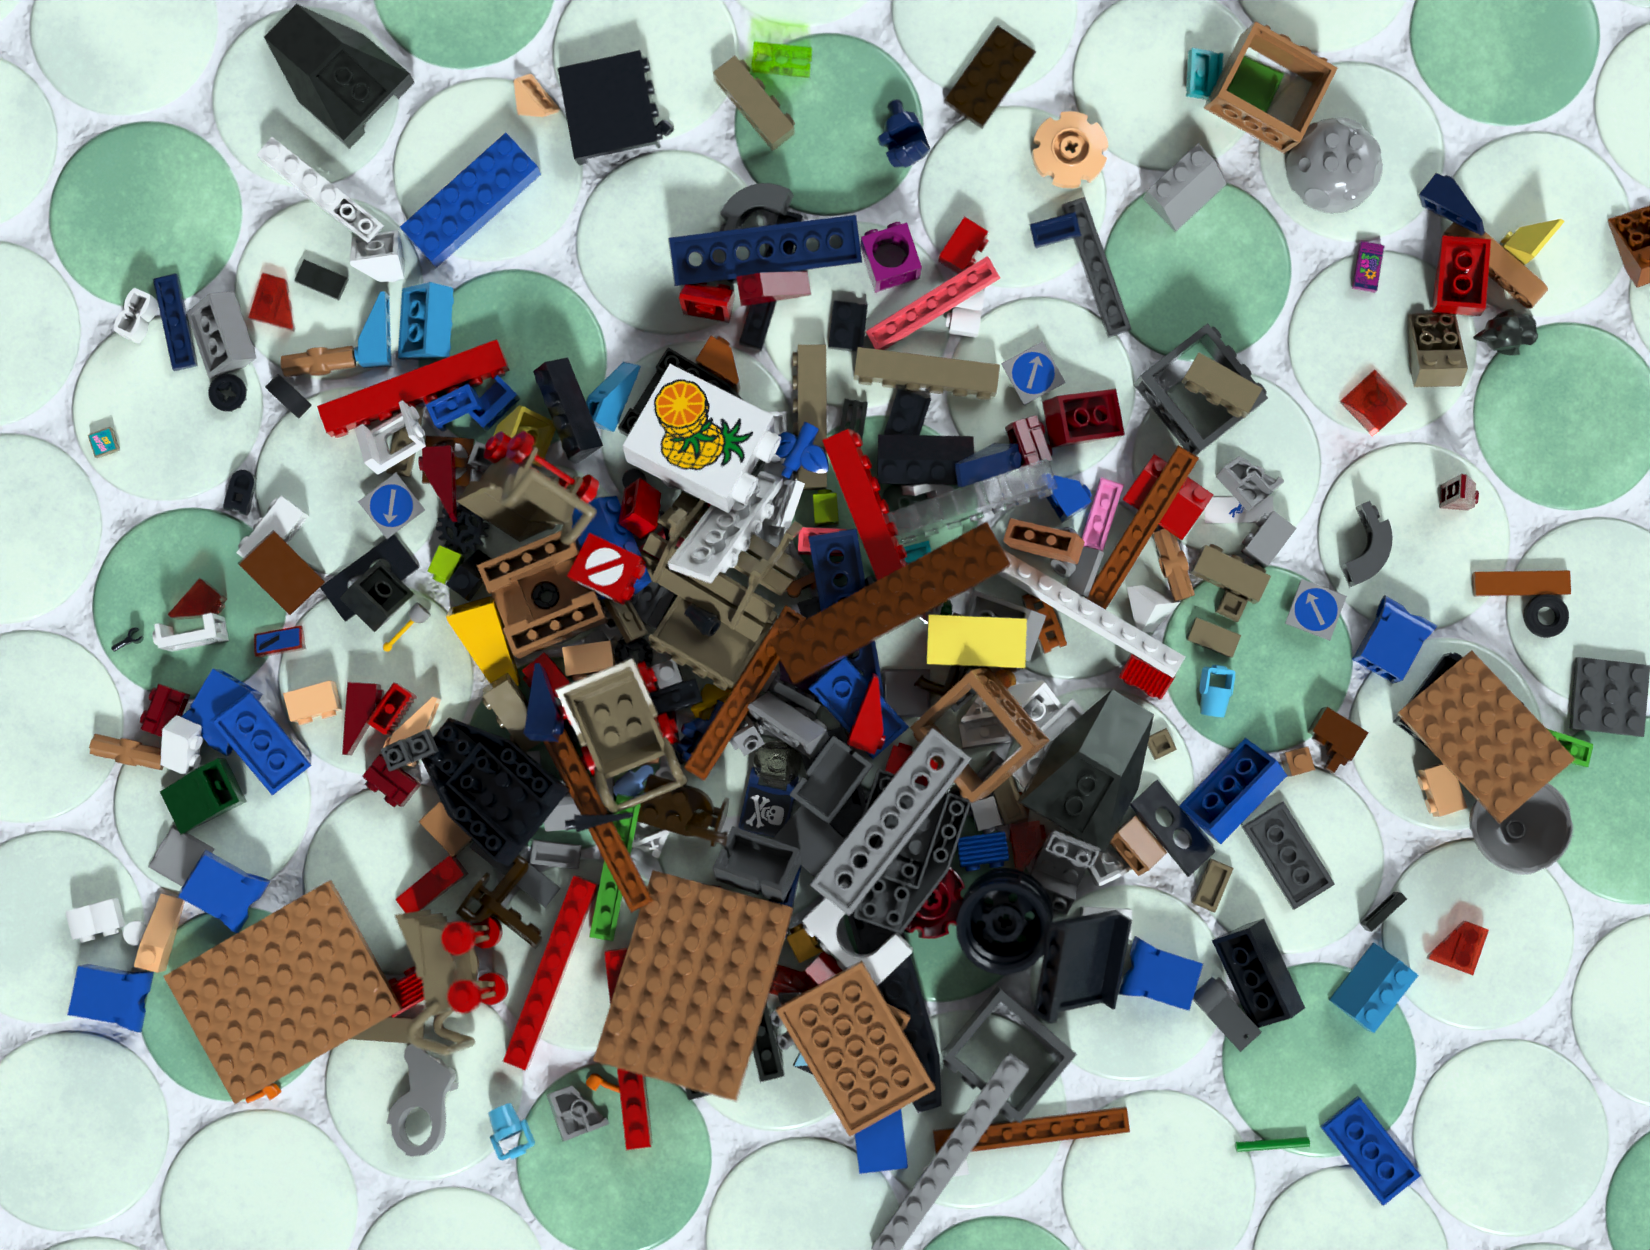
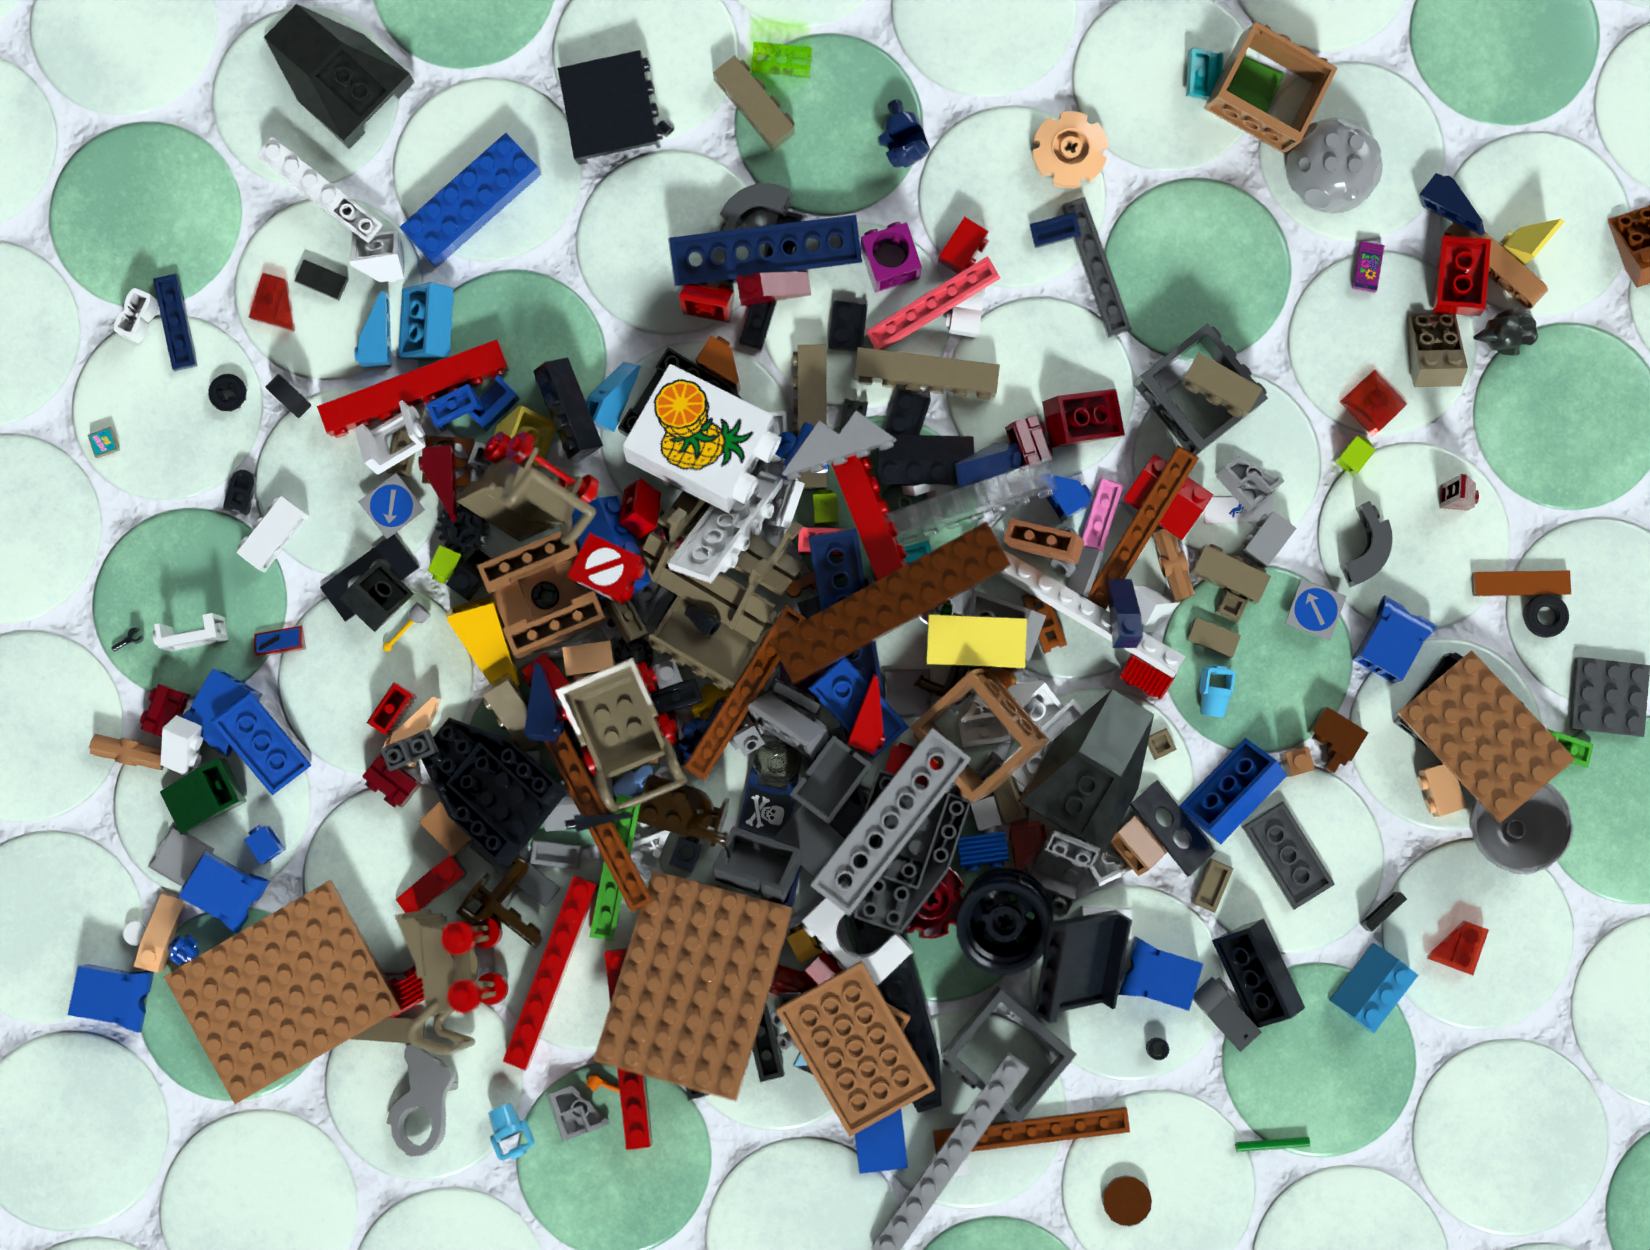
(94, 919): white brick -> none
(183, 949): none -> blue gear
(199, 600): clear red slope -> none
(221, 334): light grey slope -> none
(264, 843): none -> blue brick
(270, 1091): orange hand -> none
(281, 572): reddish brown tile -> none
(312, 702): light nougat brick -> none
(318, 361): medium nougat piece -> none
(360, 704): dark red slope -> none
(532, 98): light nougat slope -> none
(631, 476): black tile -> none
(676, 859): none -> black brick
(827, 446): none -> light grey slope
(989, 77): dark brown plate -> none
(1033, 373): piece -> none
(1124, 614): none -> dark blue slope
(1127, 1200): none -> reddish brown tile
(1150, 1049): none -> black bush
(1185, 187): light grey slope -> none
(1355, 455): none -> lime brick
(1370, 1151): blue tile -> none

